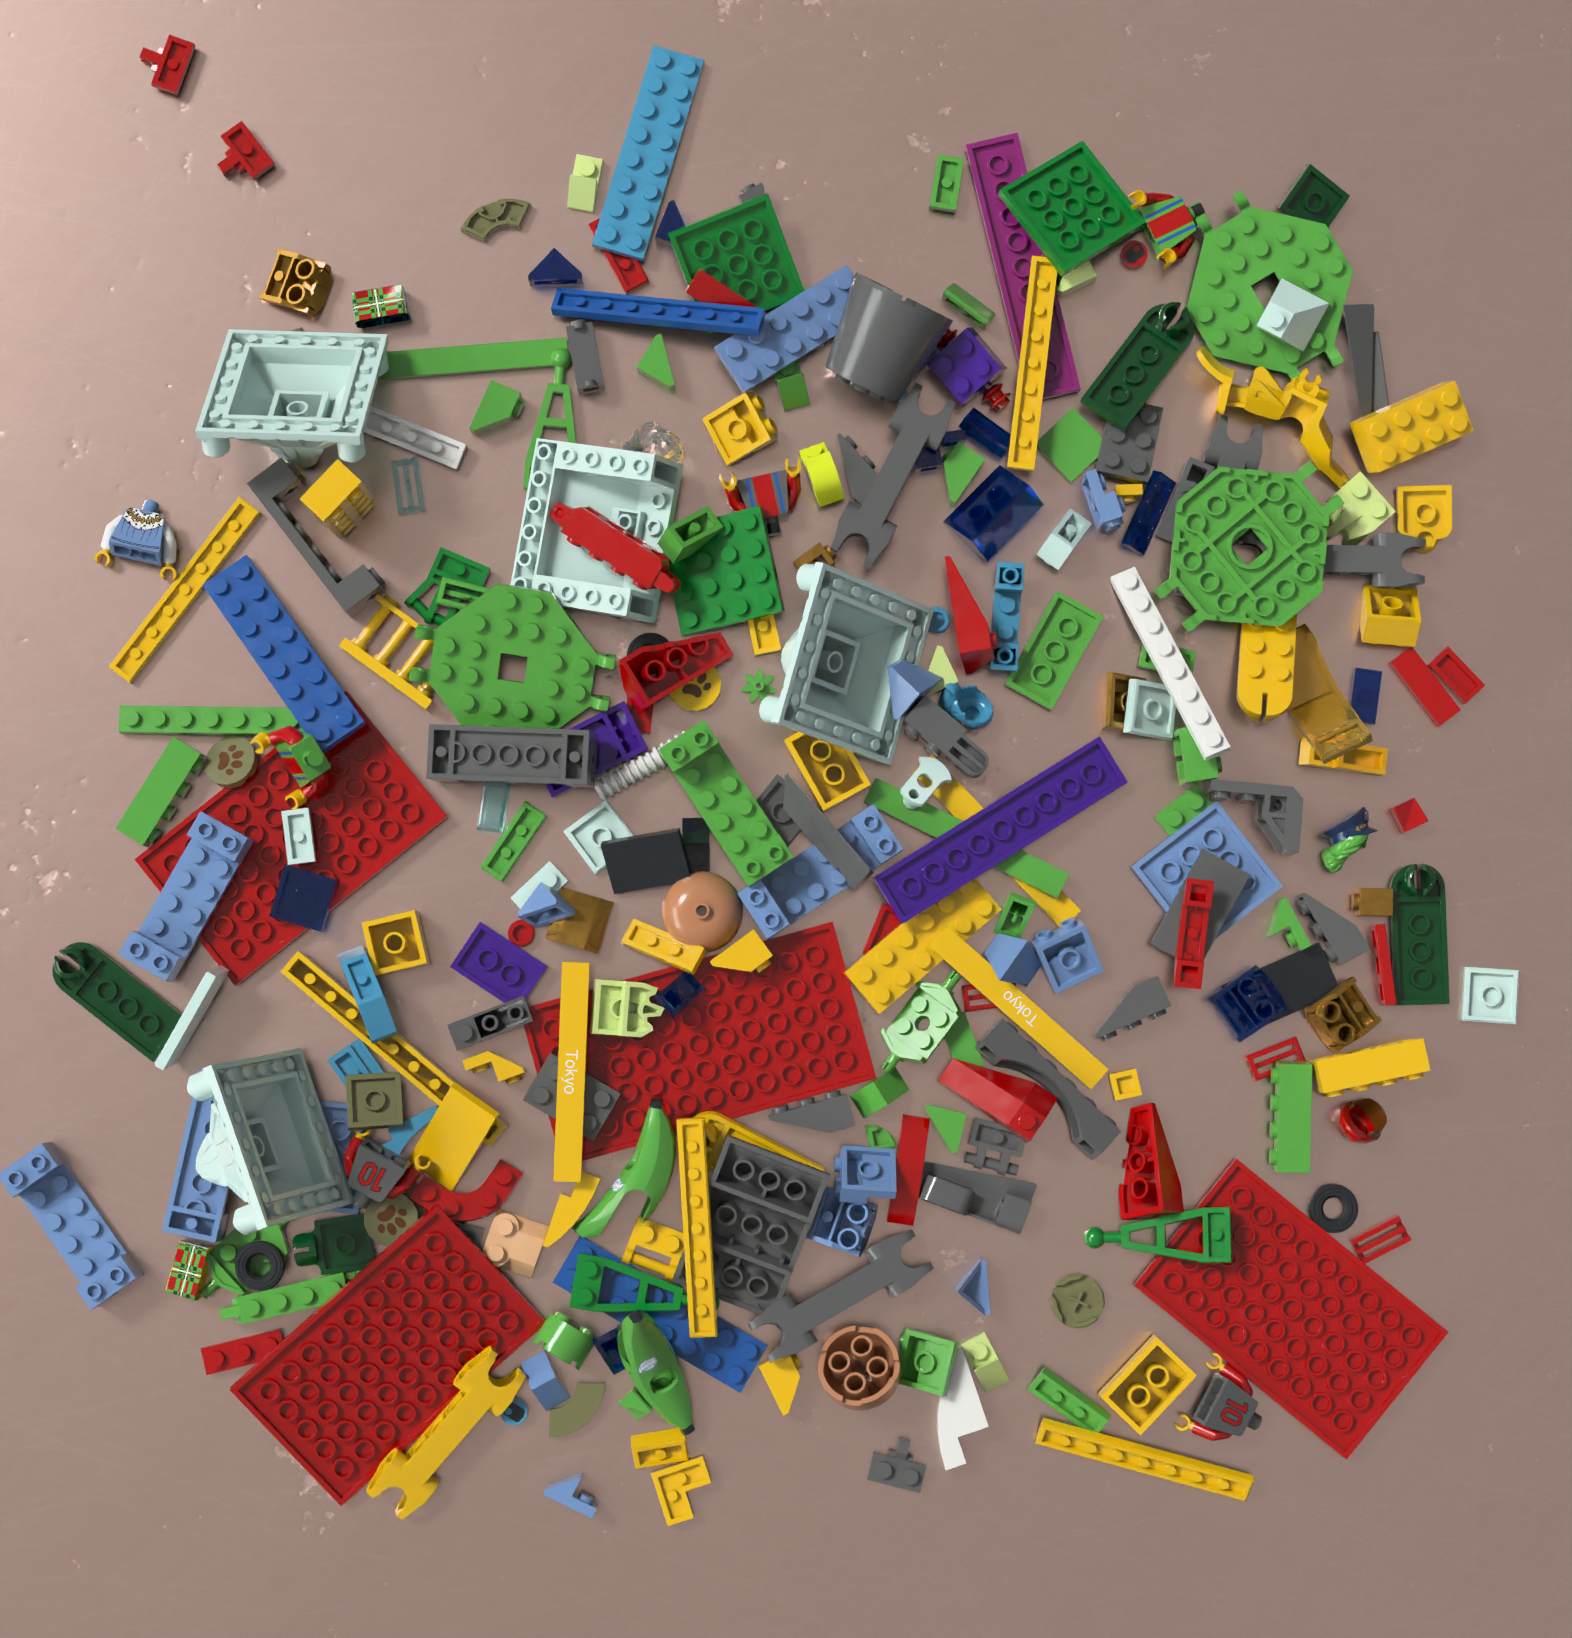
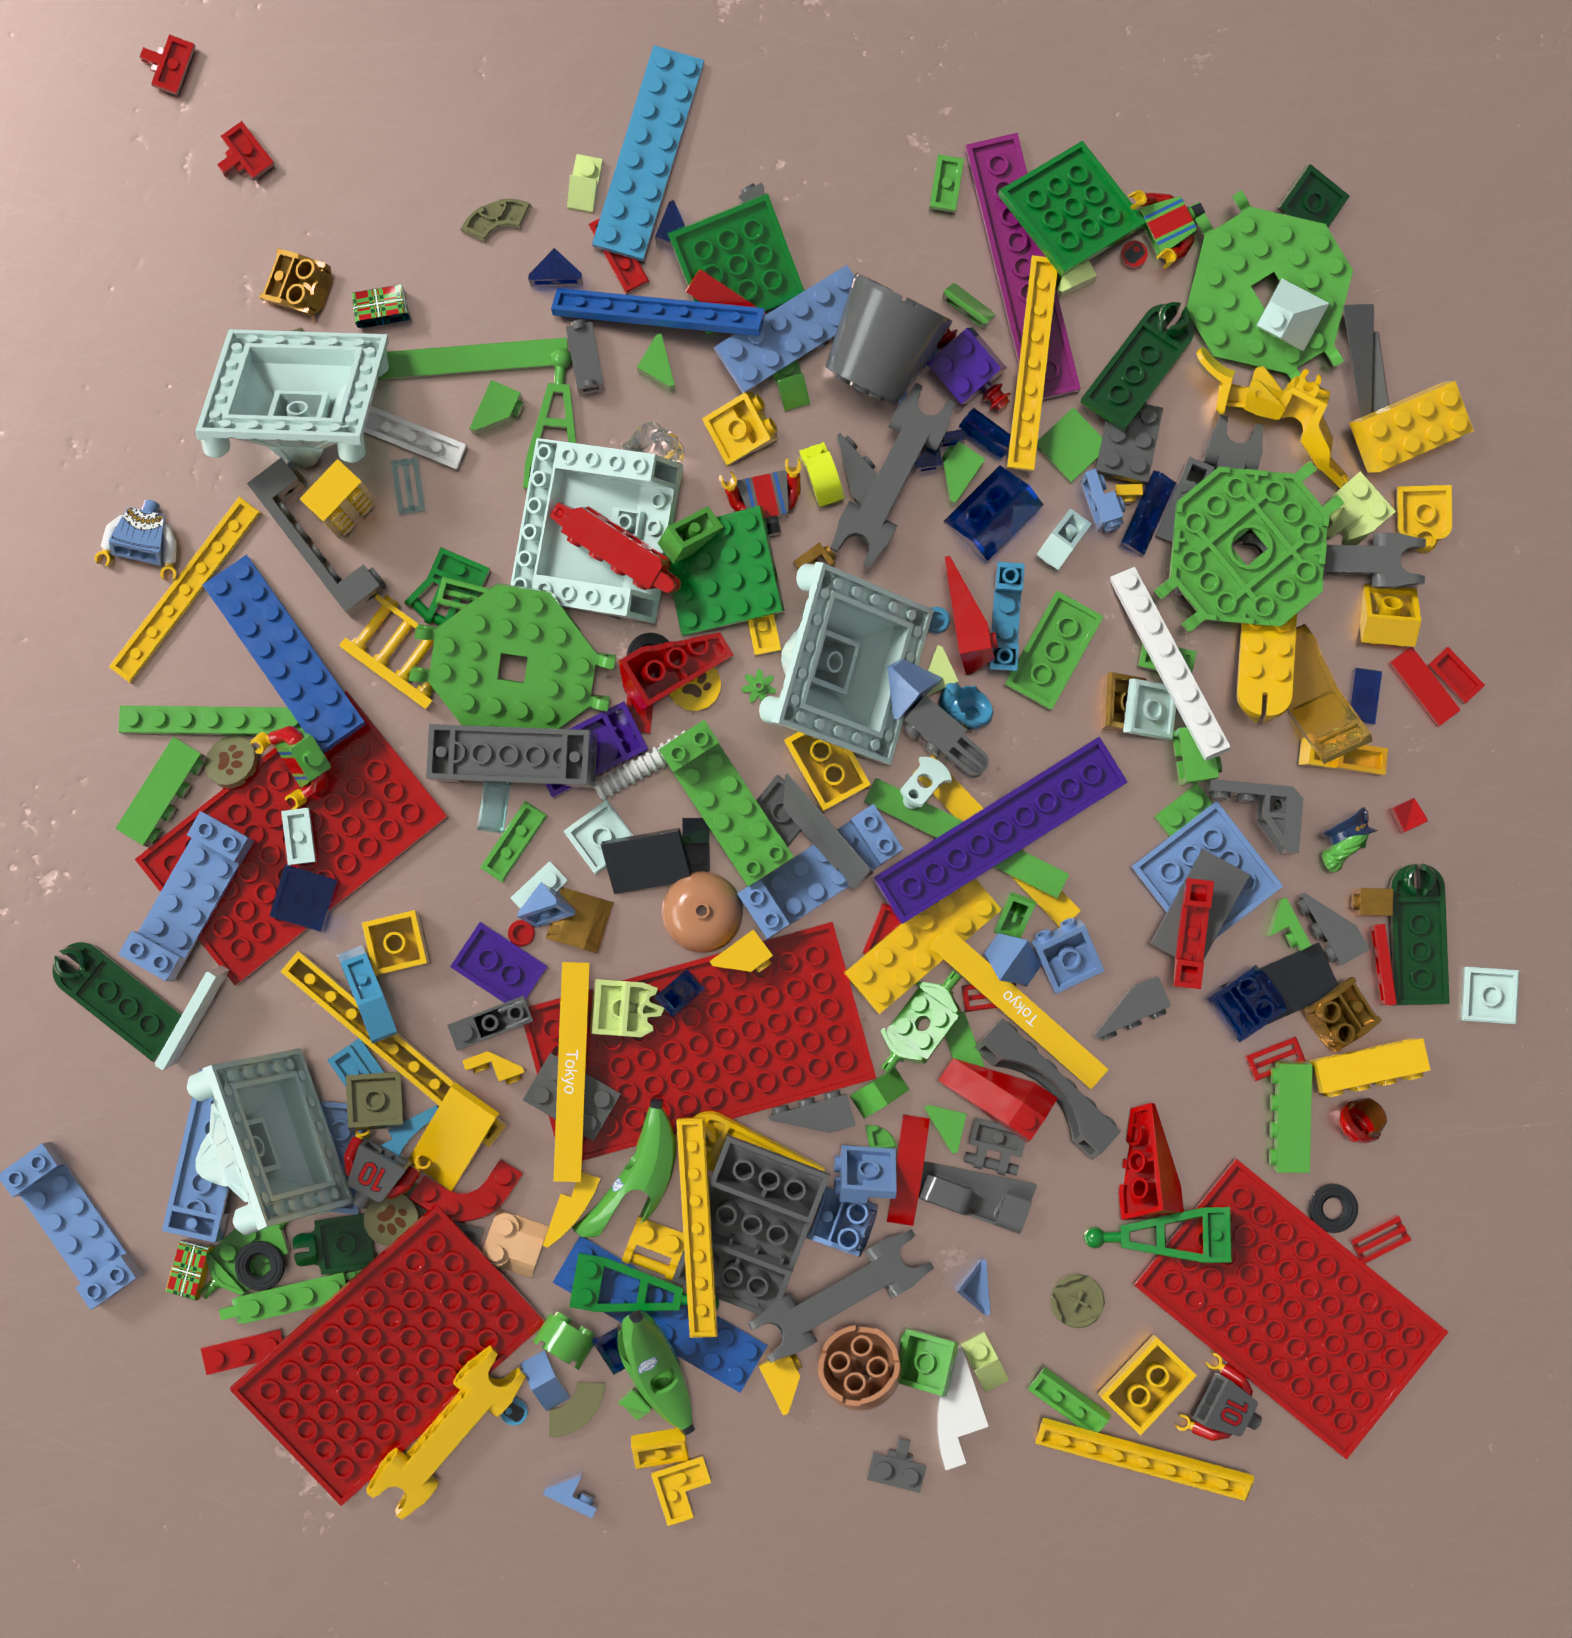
(663, 946): yellow plate -> none
(1125, 1084): yellow plate -> none

